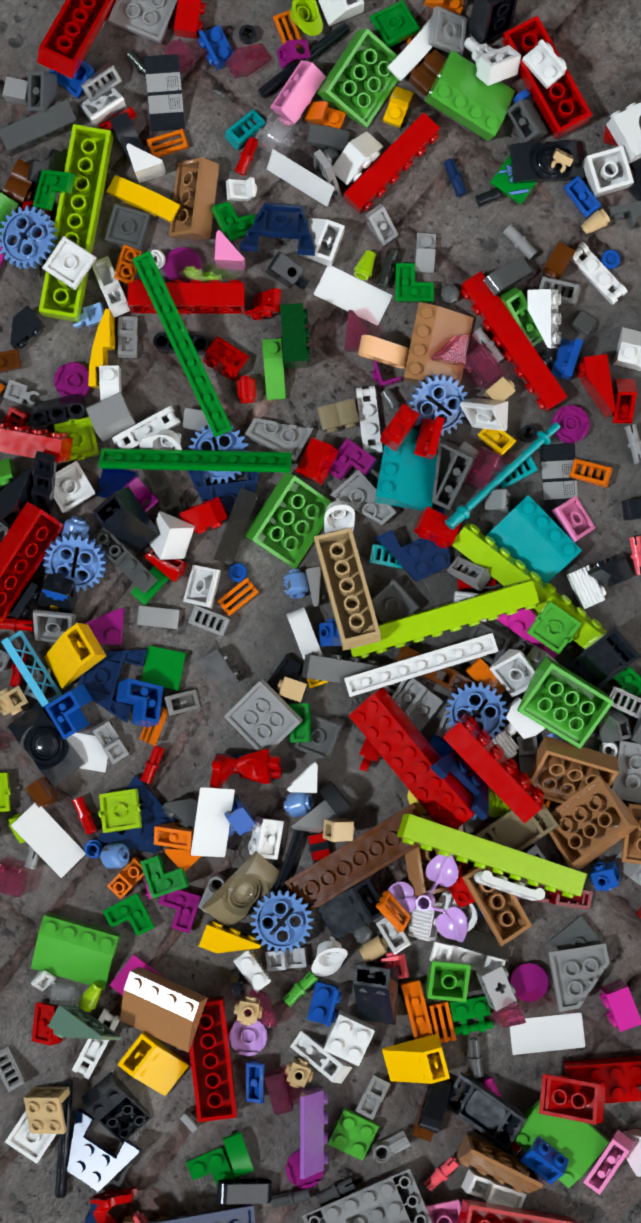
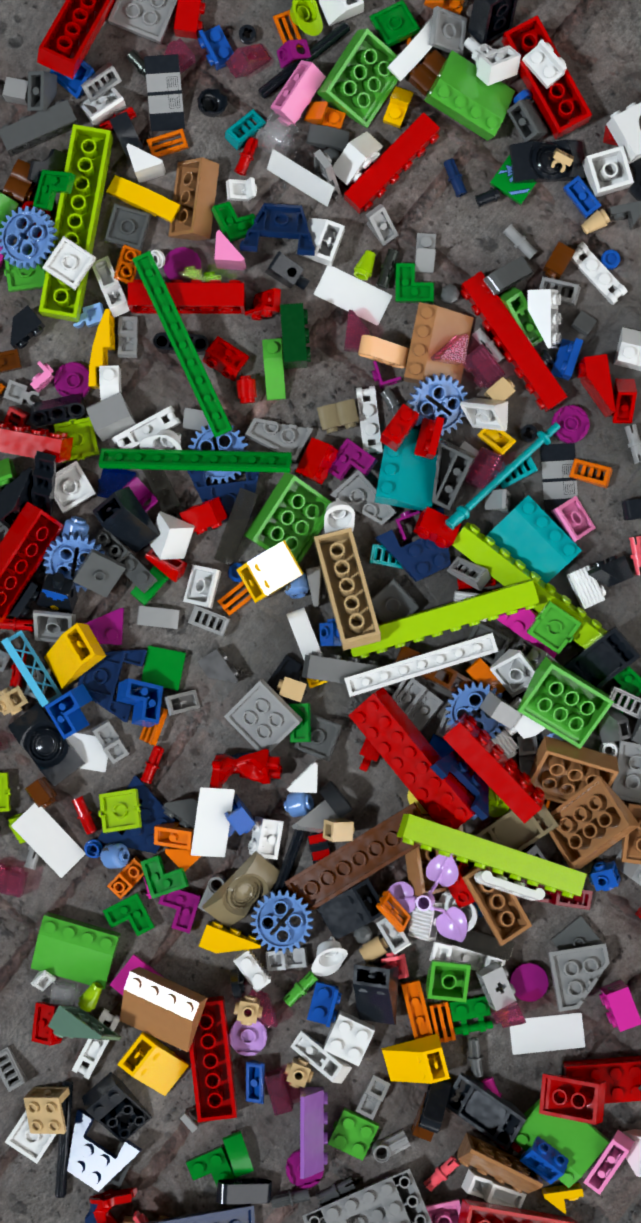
(24, 279): none -> bright green plate
(40, 380): none -> bright pink bracket
(99, 573): none -> dark grey plate
(212, 102): none -> black hair
(269, 571): none -> slope
(404, 516): none -> magenta bracket
(500, 710): none -> light grey slope
(557, 1194): none -> yellow slope

